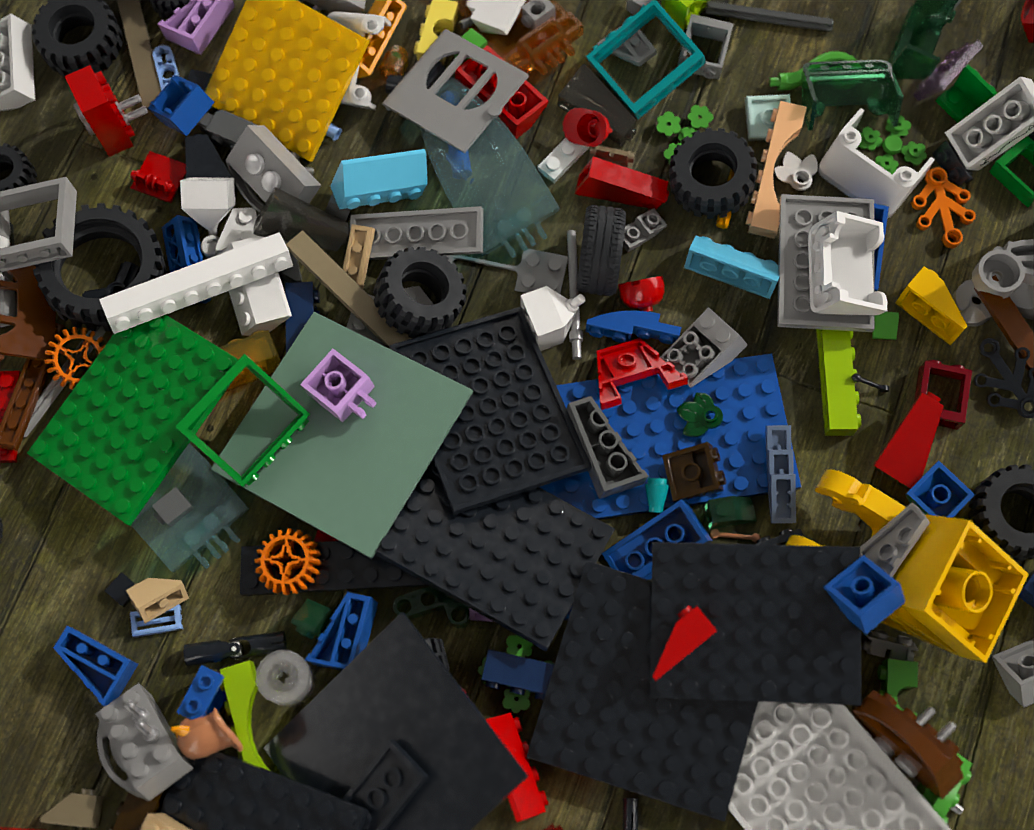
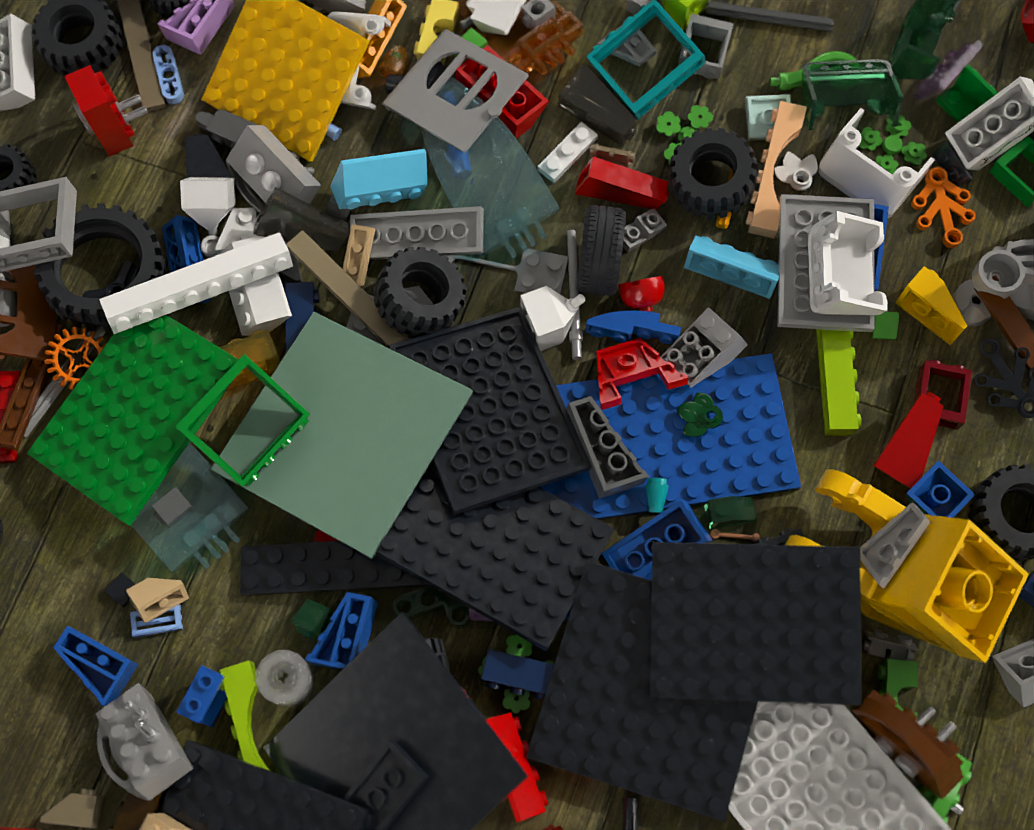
(158, 176): red hinge -> none
(181, 105): blue container -> none
(199, 78): black tile -> none
(204, 736): nougat hair -> none
(217, 650): black piece -> none
(287, 542): orange gear -> none
(339, 386): lavender hinge -> none
(586, 127): red piece -> none
(686, 636): red slope -> none
(694, 472): dark brown plate -> none
(780, 474): sand blue slope -> none
(857, 378): black hinge -> none
(865, 593): blue slope -> none

